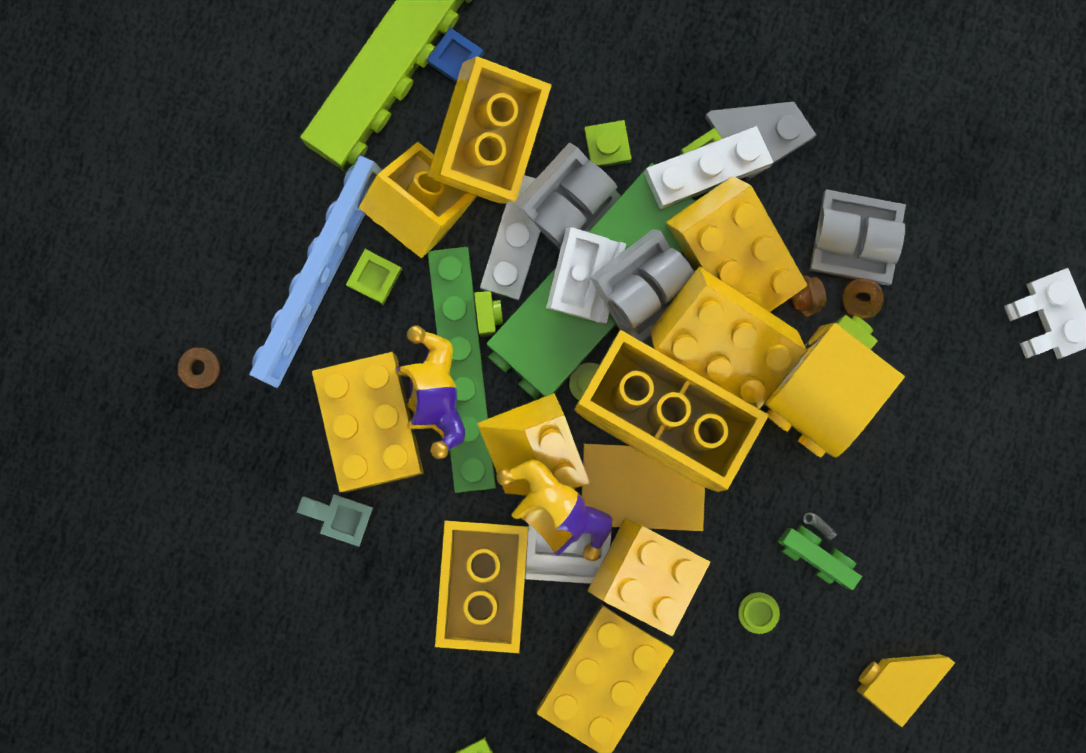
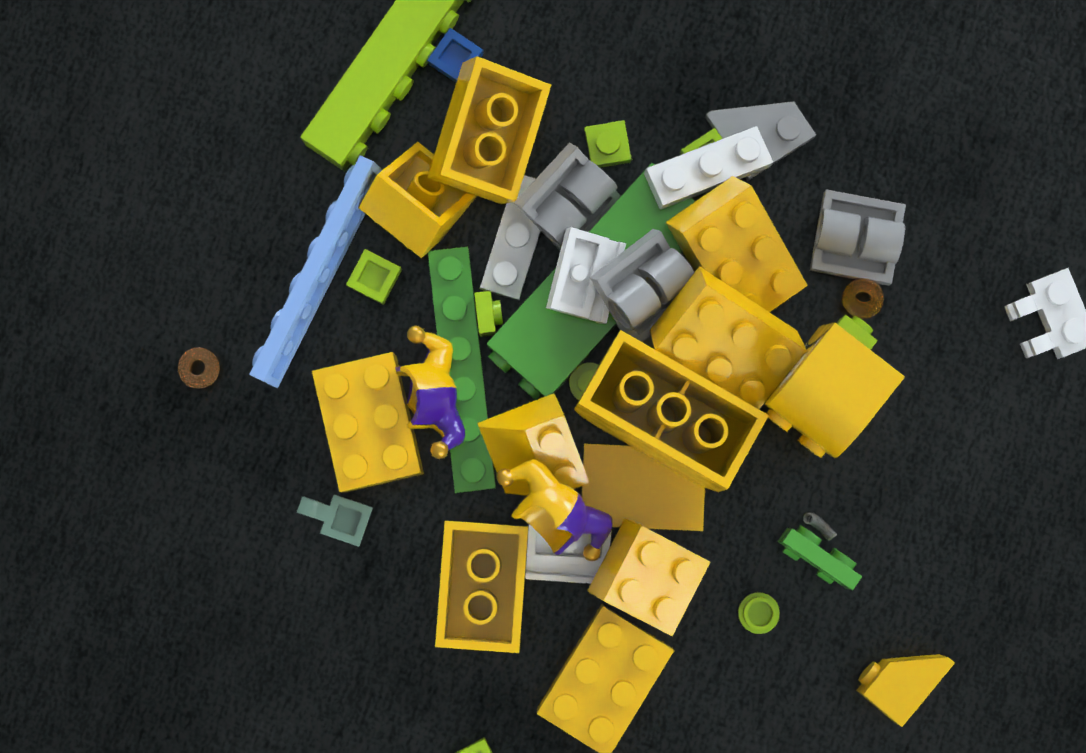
(811, 297): clear orange plate -> none

